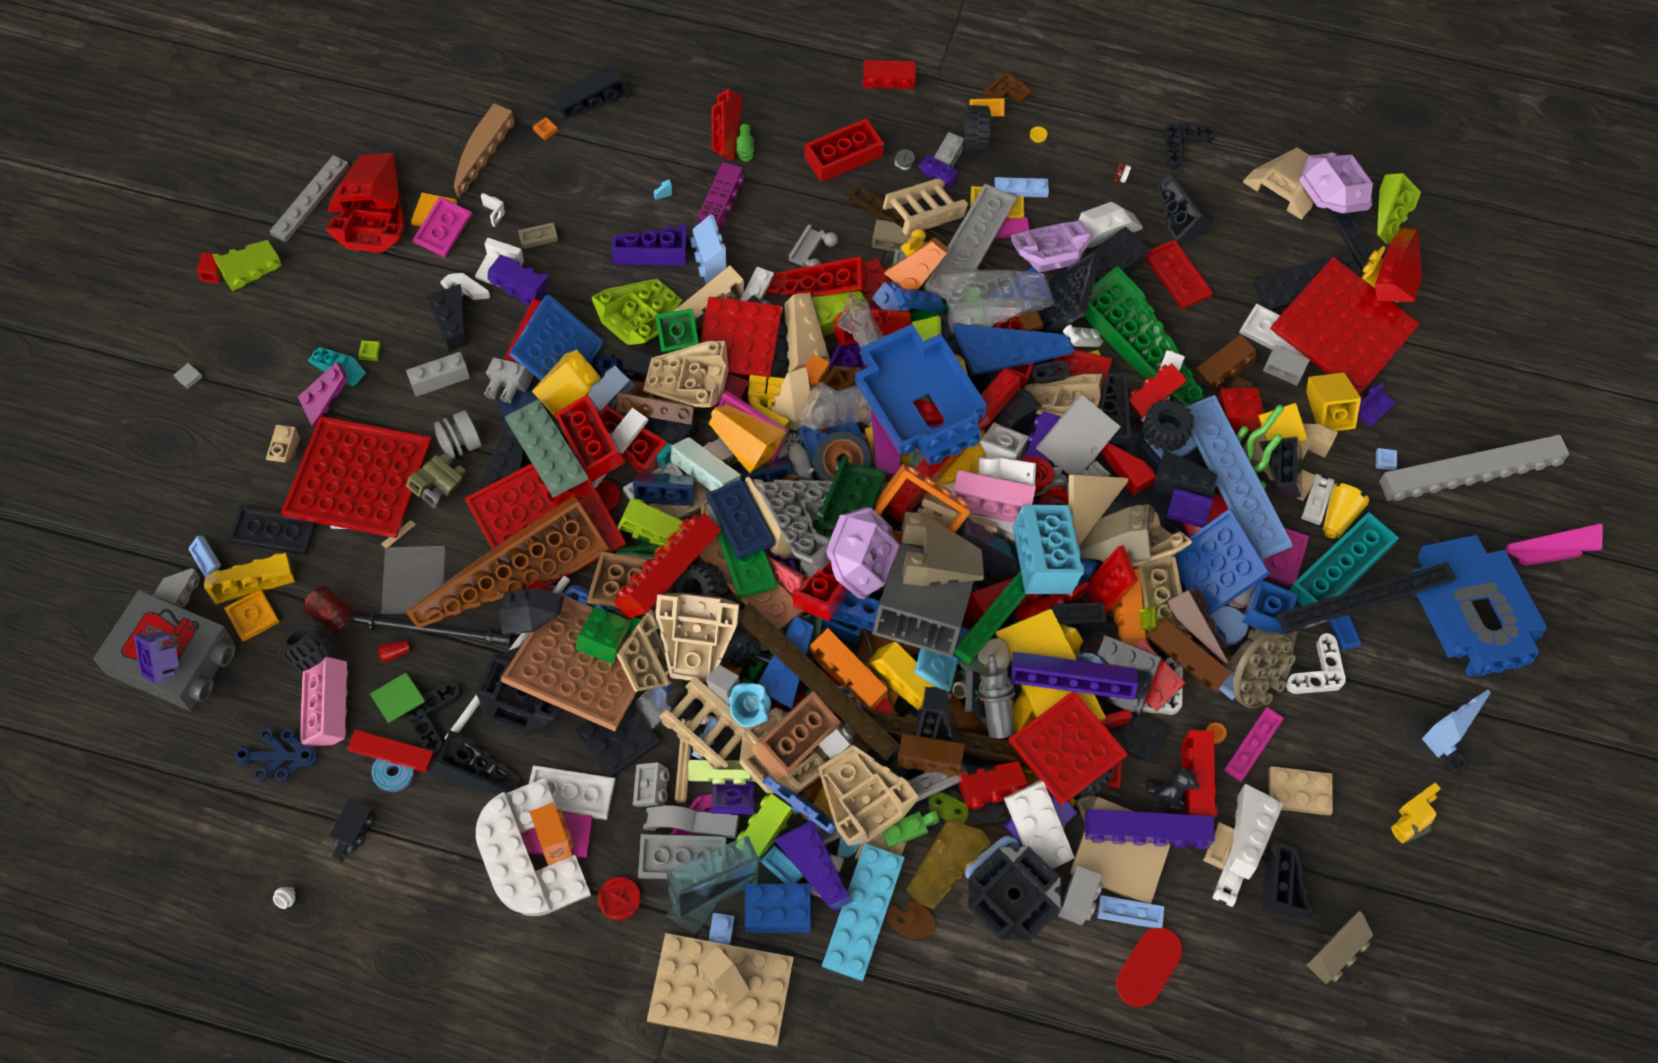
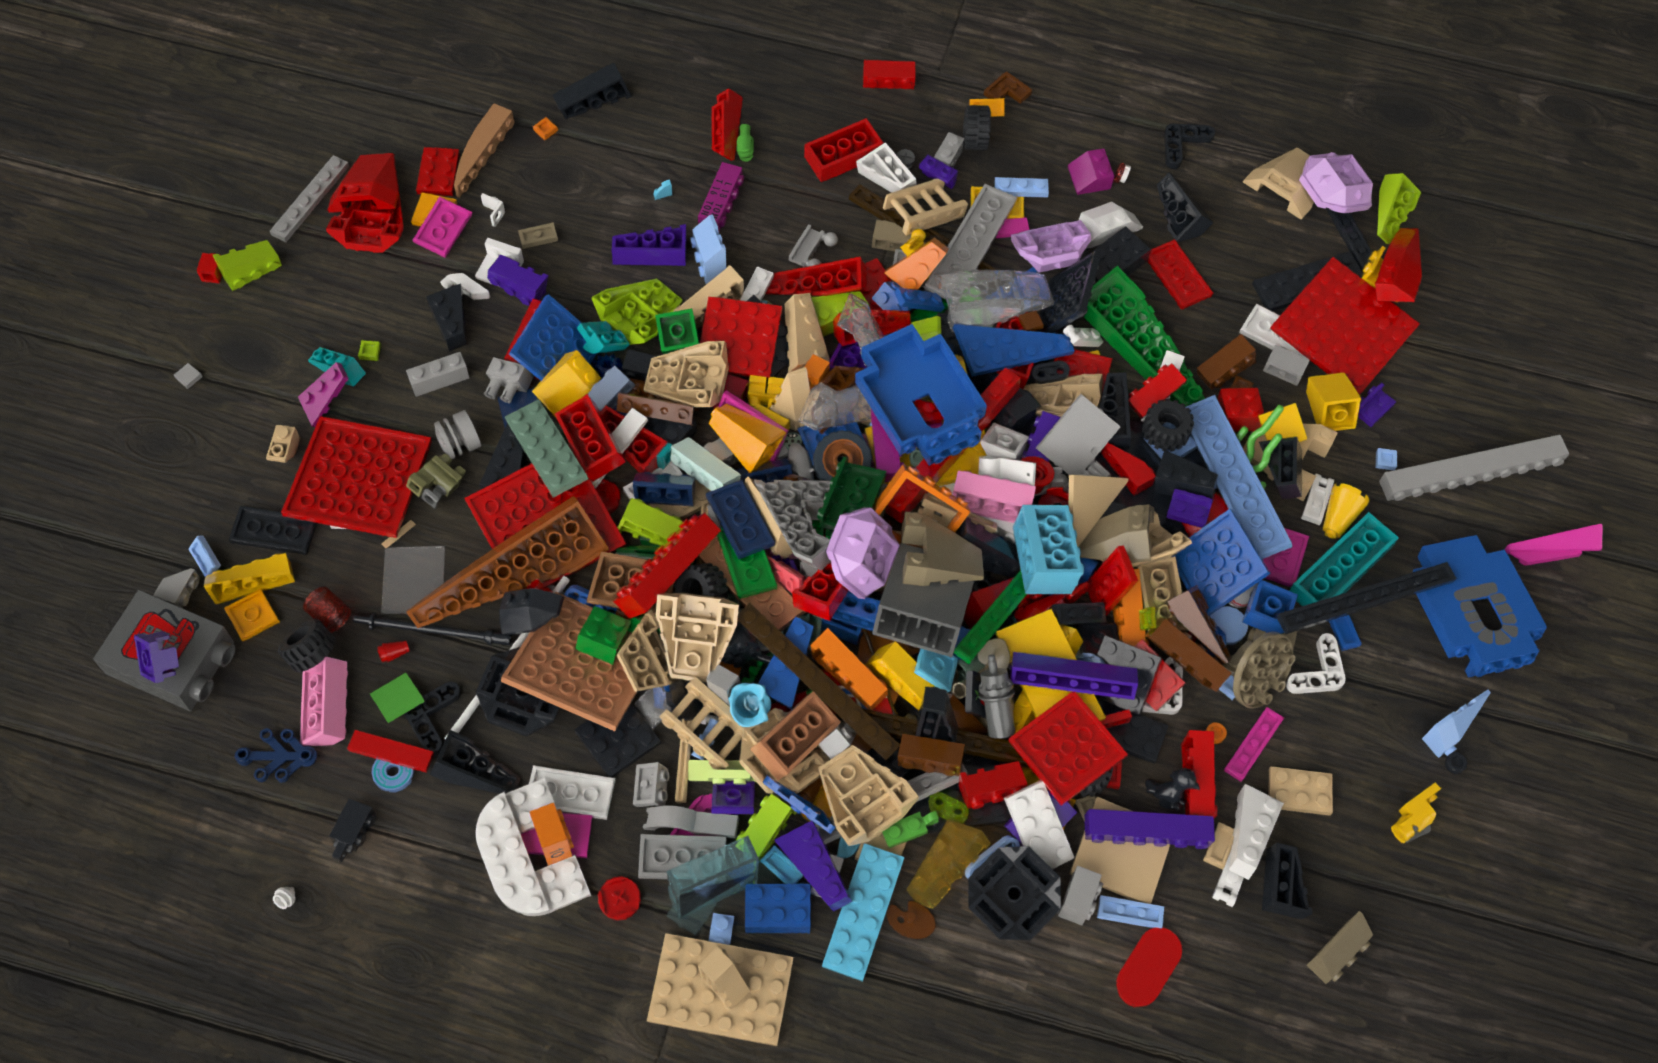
(438, 171): none -> red plate
(602, 338): none -> teal brick
(886, 169): none -> white wedge
(1038, 134): yellow piece -> none
(1091, 172): none -> magenta slope

